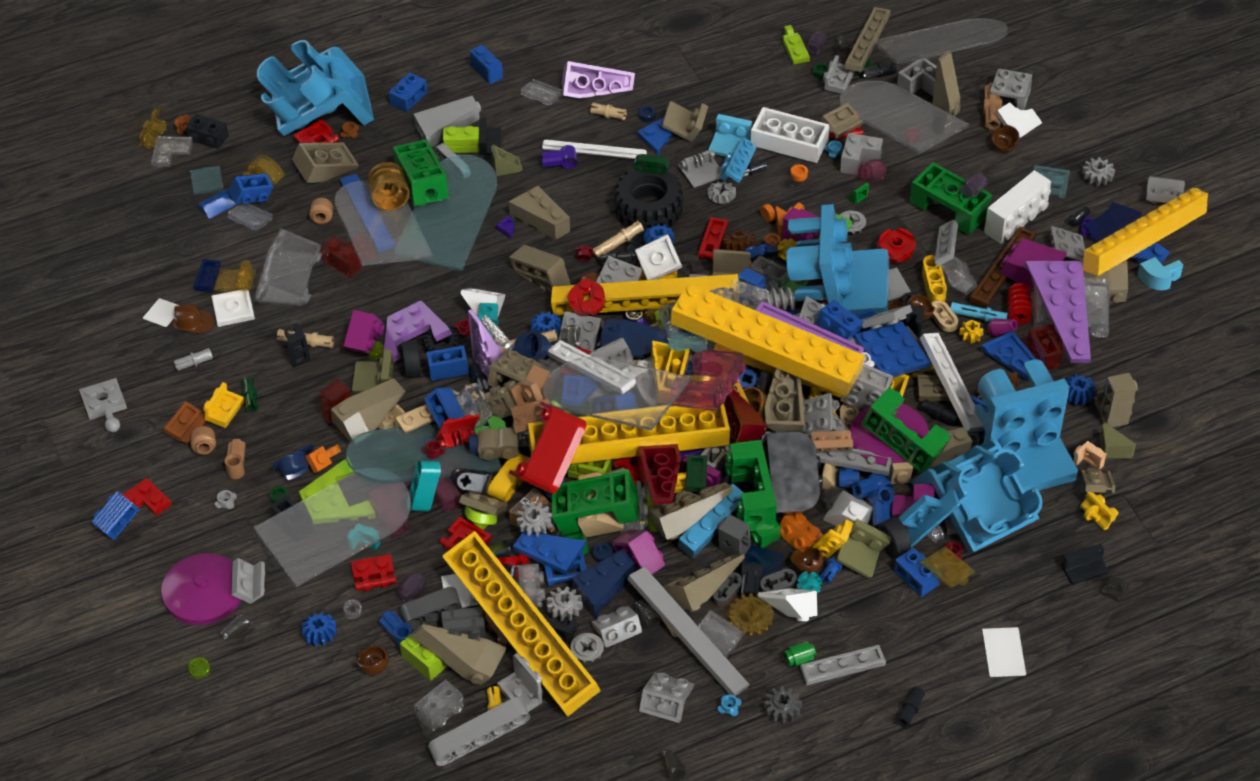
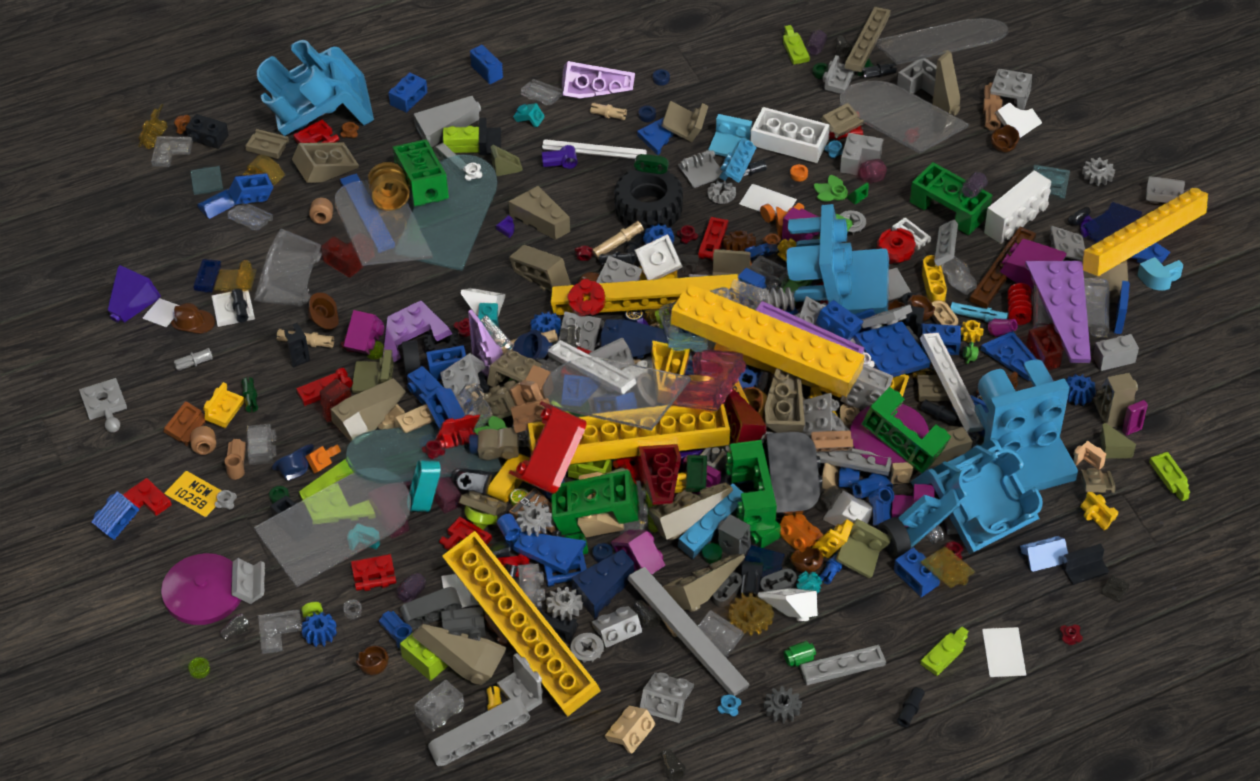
(130, 295): none -> dark purple slope
(194, 493): none -> yellow sticker
(239, 305): none -> black pin
(261, 444): none -> clear brick
(267, 143): none -> dark tan plate
(275, 624): none -> clear plate
(309, 608): none -> lime tile
(311, 392): none -> red plate
(323, 311): none -> reddish brown piece
(421, 383): none -> blue brick
(462, 373): none -> light grey bracket
(472, 167): none -> white plate
(509, 528): none -> blue piece
(517, 494): none -> lime tile
(529, 112): none -> teal bracket
(631, 728): none -> tan bracket
(661, 77): none -> dark blue tile
(687, 233): none -> dark red plate
(711, 553): none -> dark green tile
(759, 196): none -> white sticker
(832, 190): none -> bright green plate
(913, 229): none -> white tile
(945, 651): none -> lime hinge
(949, 334): none -> blue brick
(970, 353): none -> bright green plate
(1045, 552): none -> light blue panel
(1071, 639): none -> dark red plate
(1115, 352): none -> light grey brick
(1122, 307): none -> blue tile
(1134, 417): none -> magenta tile
(1171, 475): none -> lime hinge

